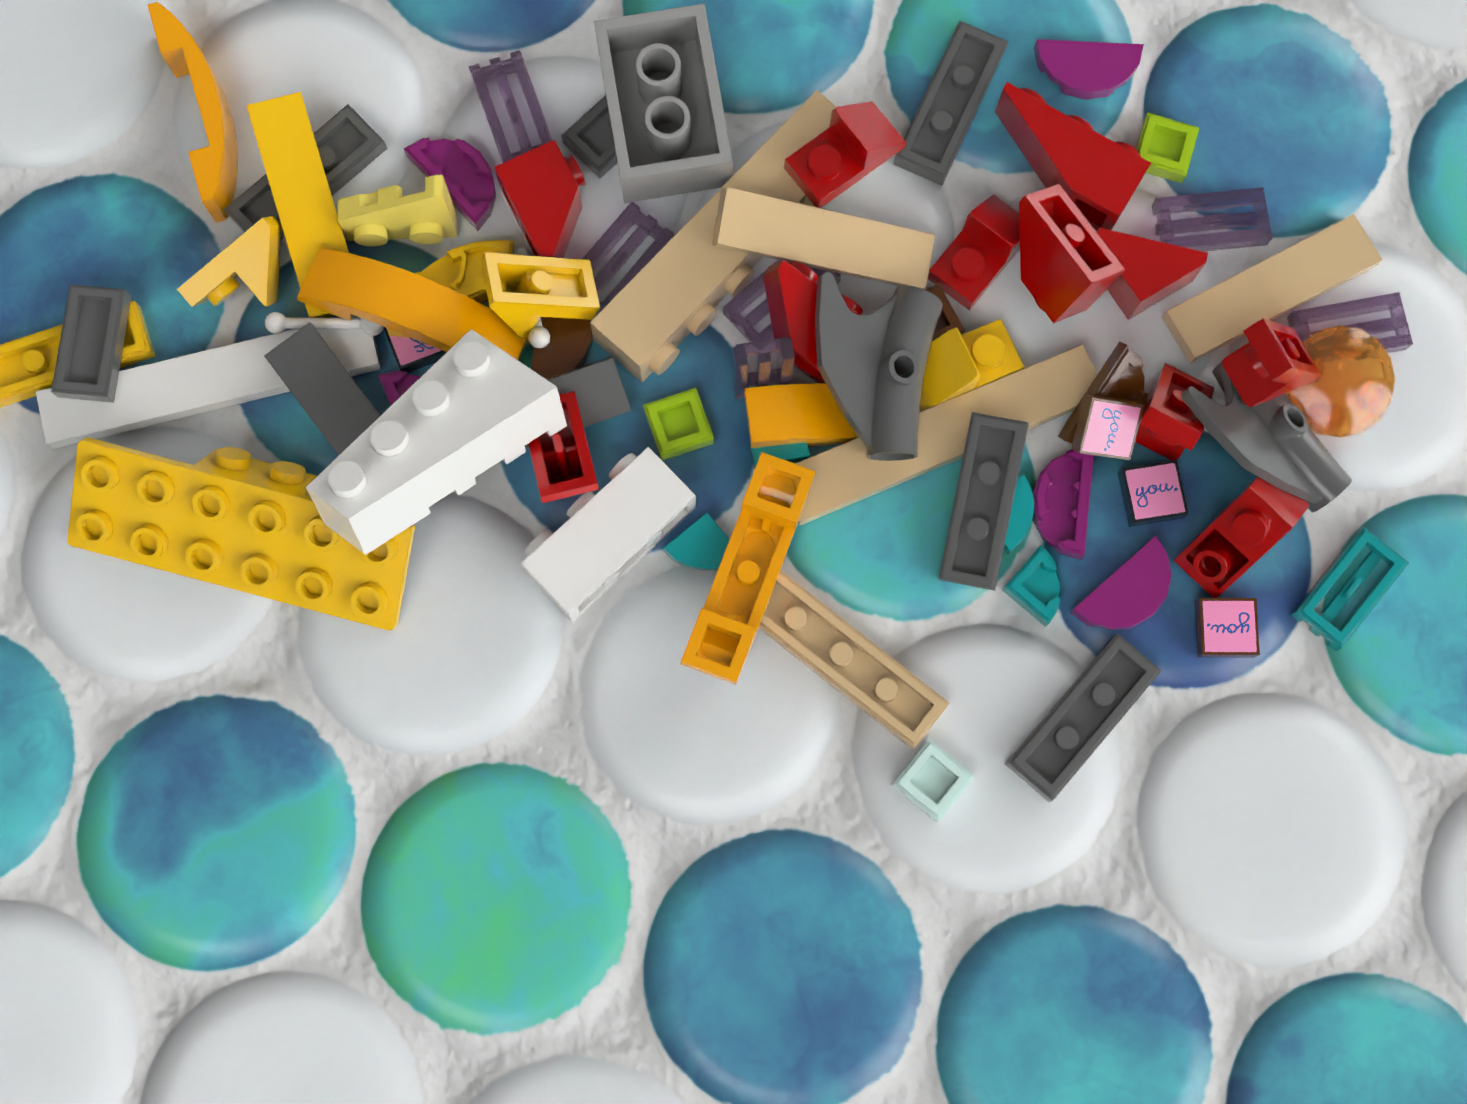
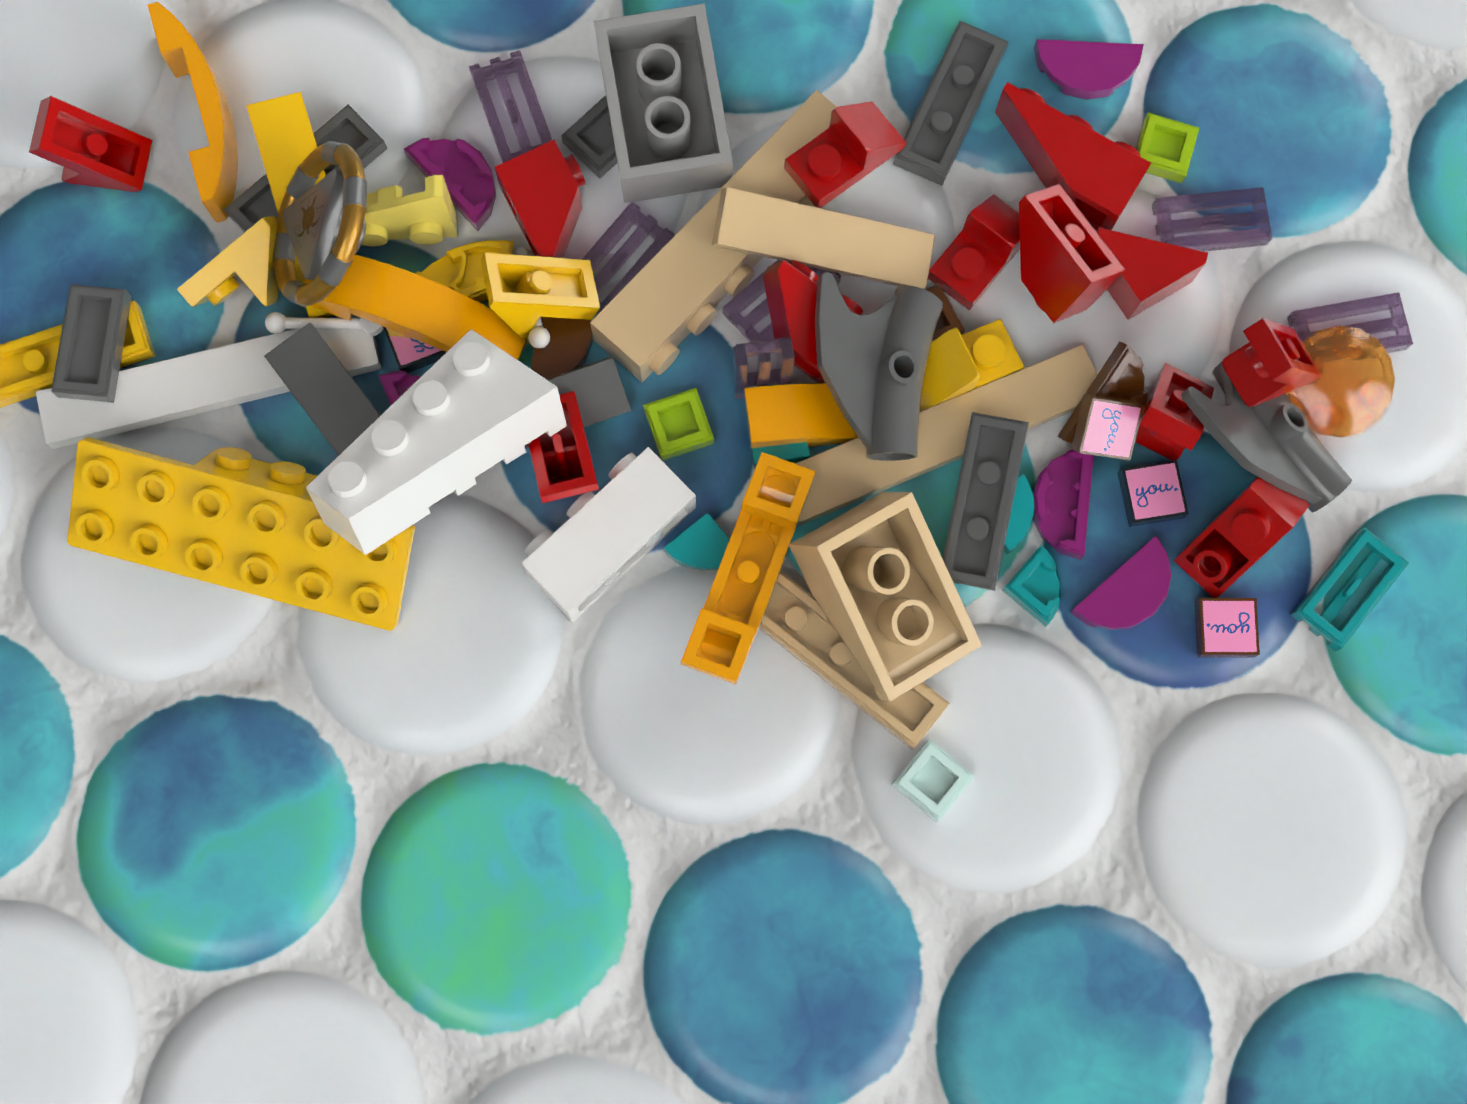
(89, 147): none -> red slope
(320, 223): none -> dark grey piece
(887, 592): none -> tan slope
(1083, 717): dark grey tile -> none
(1271, 288): tan tile -> none

